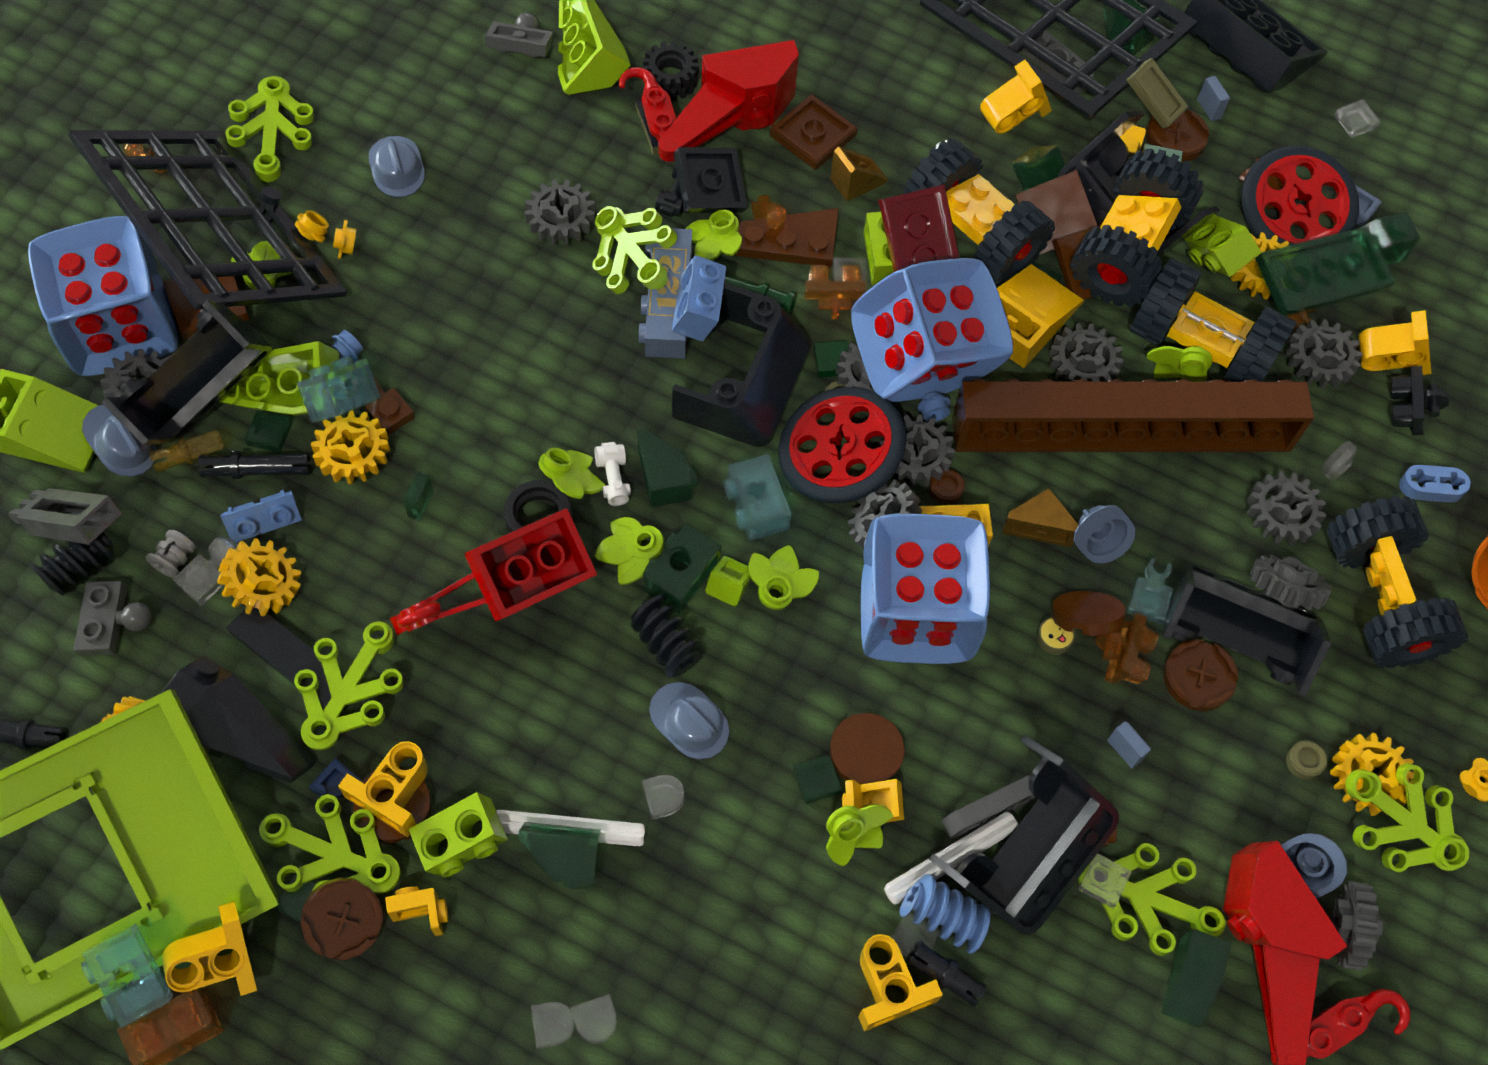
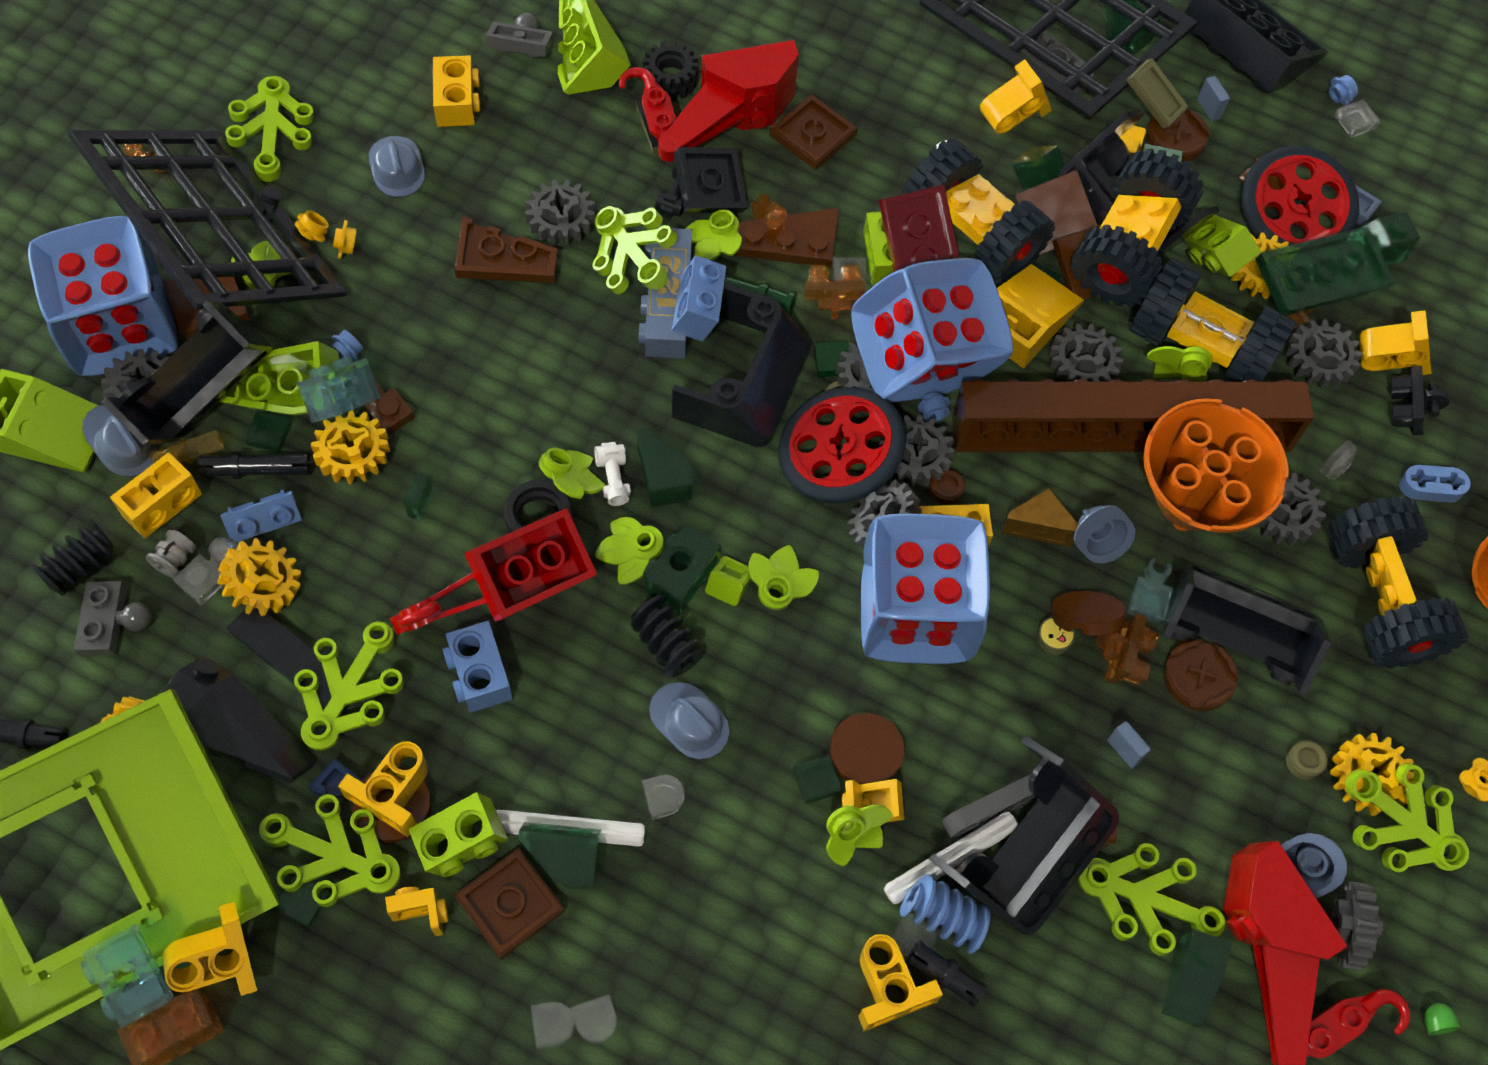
(65, 515): dark grey hinge -> none
(156, 495): none -> yellow brick
(341, 918): reddish brown tile -> none
(454, 91): none -> yellow brick
(483, 665): none -> medium blue brick
(496, 256): none -> reddish brown wing
(509, 903): none -> reddish brown tile
(758, 497): clear light blue brick -> none
(855, 173): pearl gold slope -> none
(1104, 880): clear tile -> none
(1214, 467): none -> orange cone
(1290, 582): dark grey gear -> none
(1343, 89): none -> medium blue plate
(1440, 1019): none -> bright green hinge

